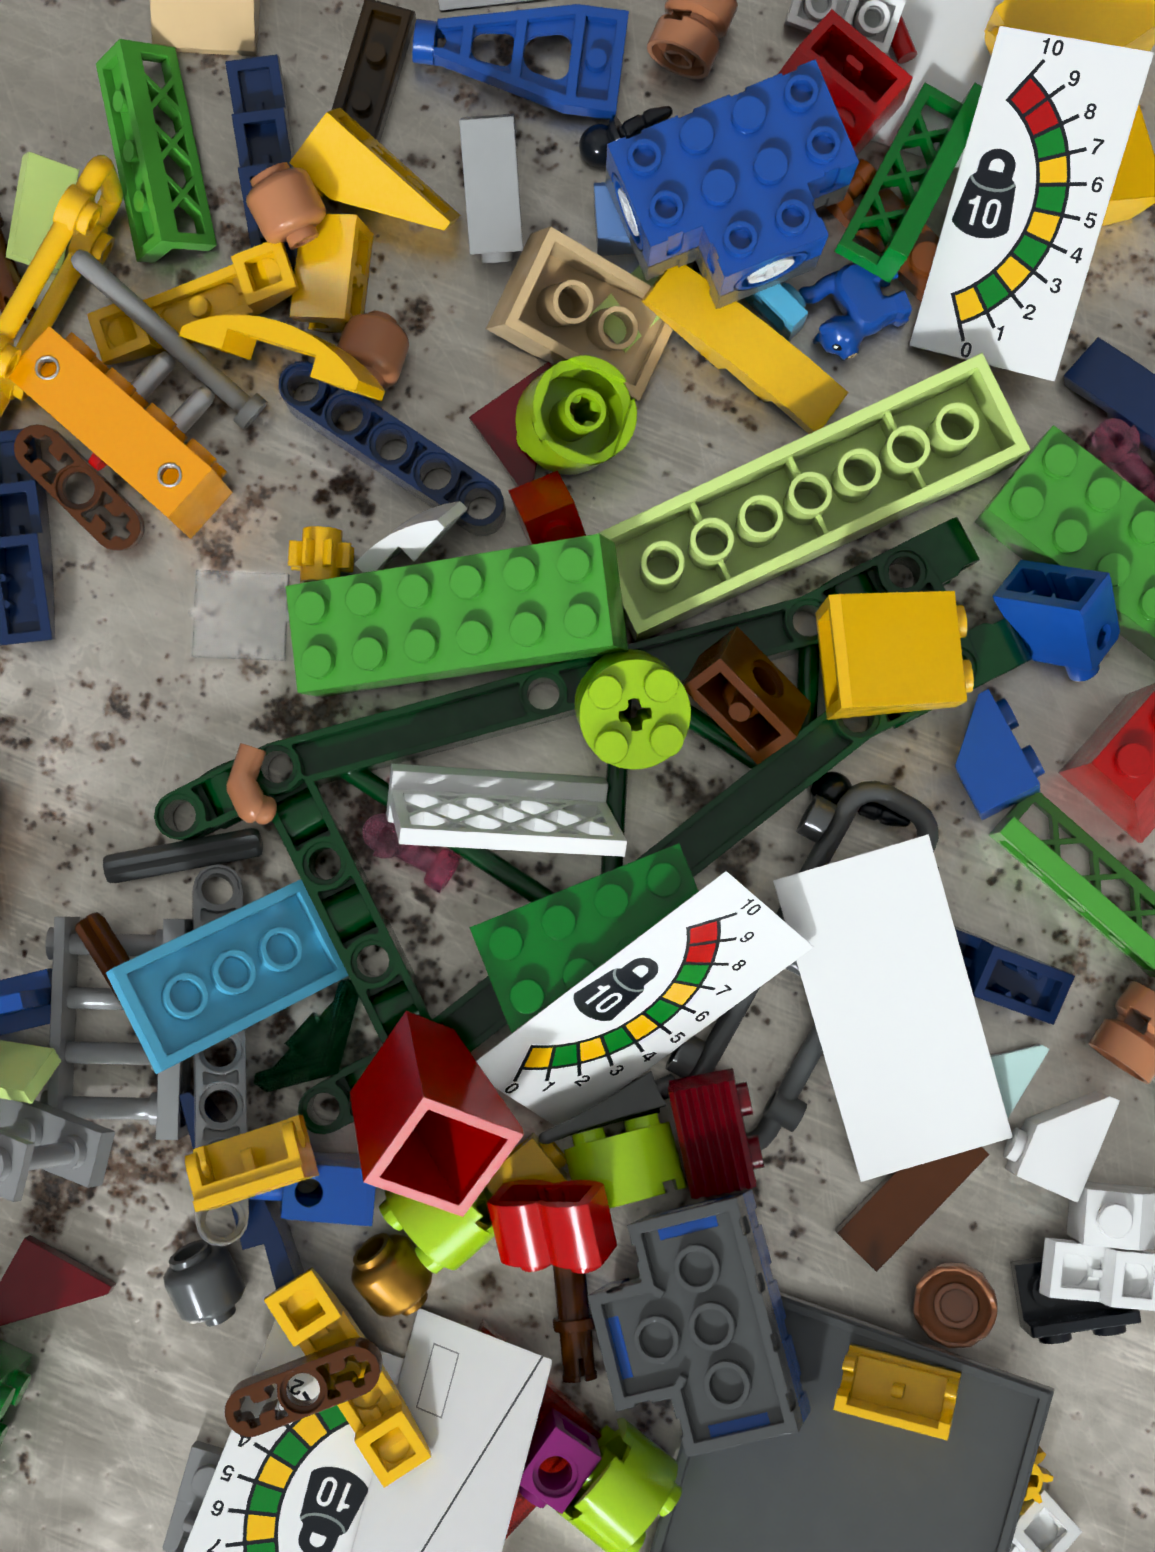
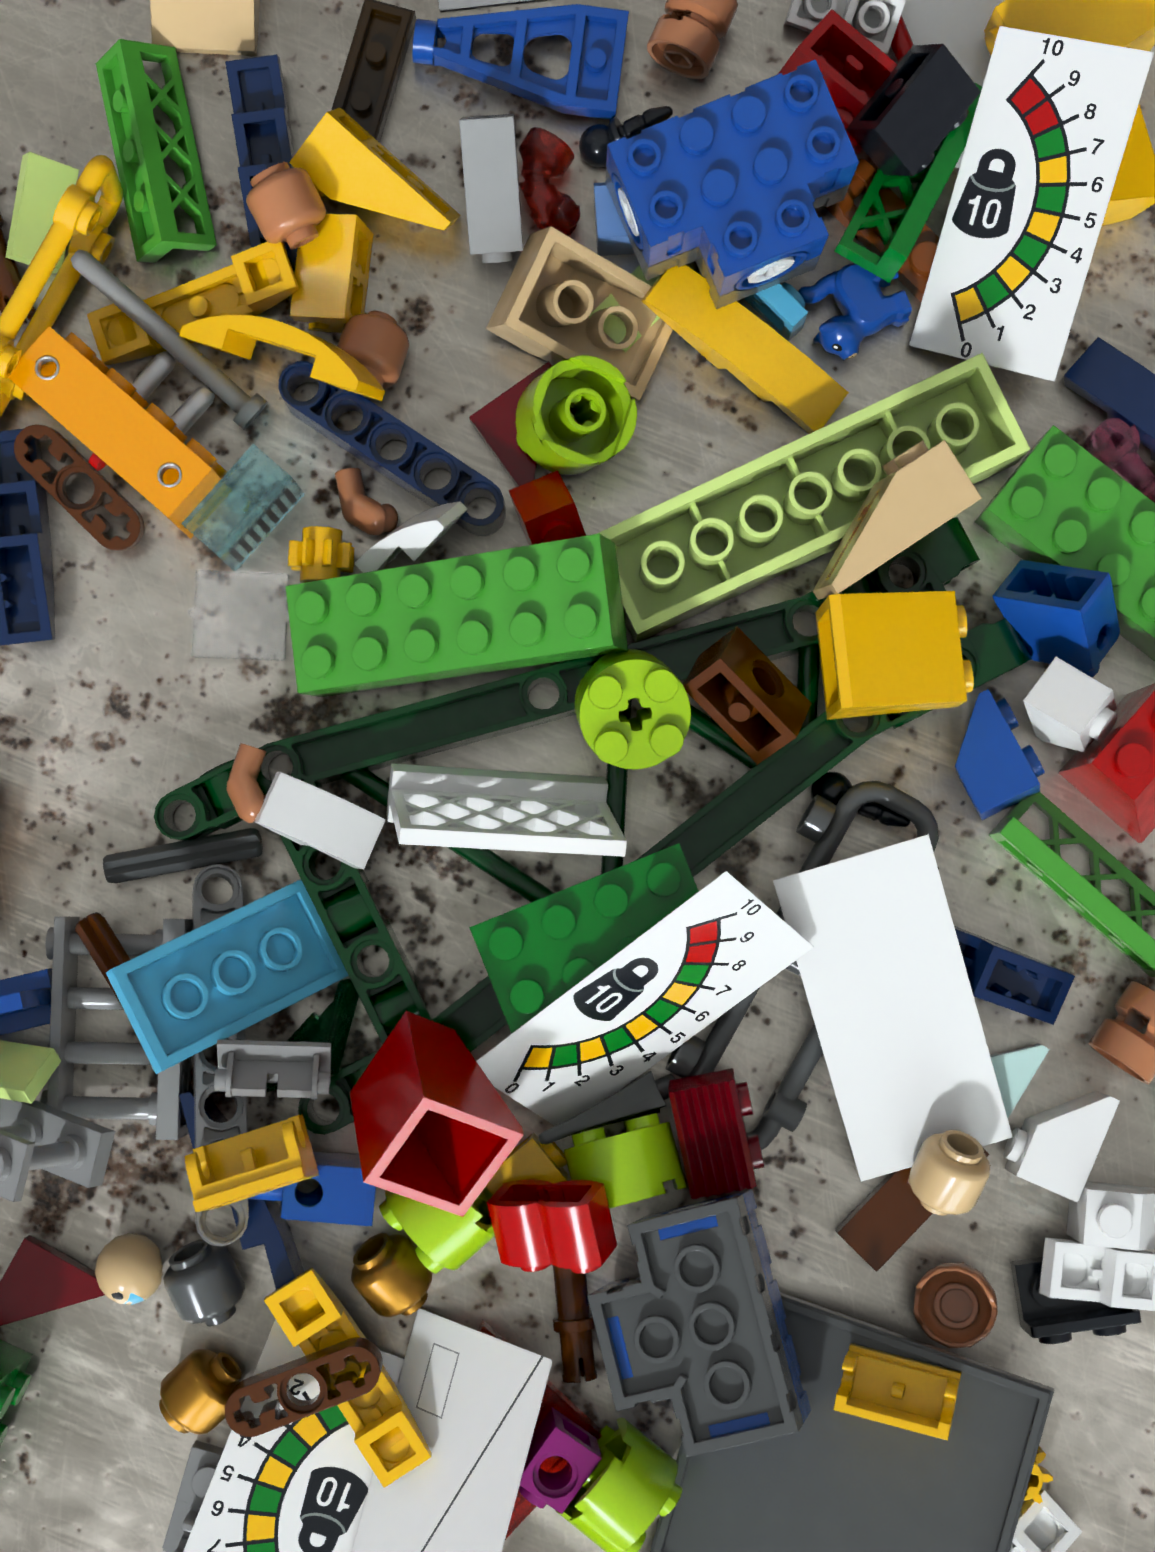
(129, 1269): none -> tan piece
(198, 1391): none -> pearl gold head
(244, 507): none -> clear light blue panel
(297, 1067): none -> light grey hinge
(320, 820): none -> white slope
(360, 509): none -> nougat arm
(383, 839): clear pink leg -> none
(544, 159): none -> clear red arm
(912, 501): none -> tan slope
(914, 110): none -> black brick
(949, 1173): none -> tan head
(1070, 707): none -> white slope

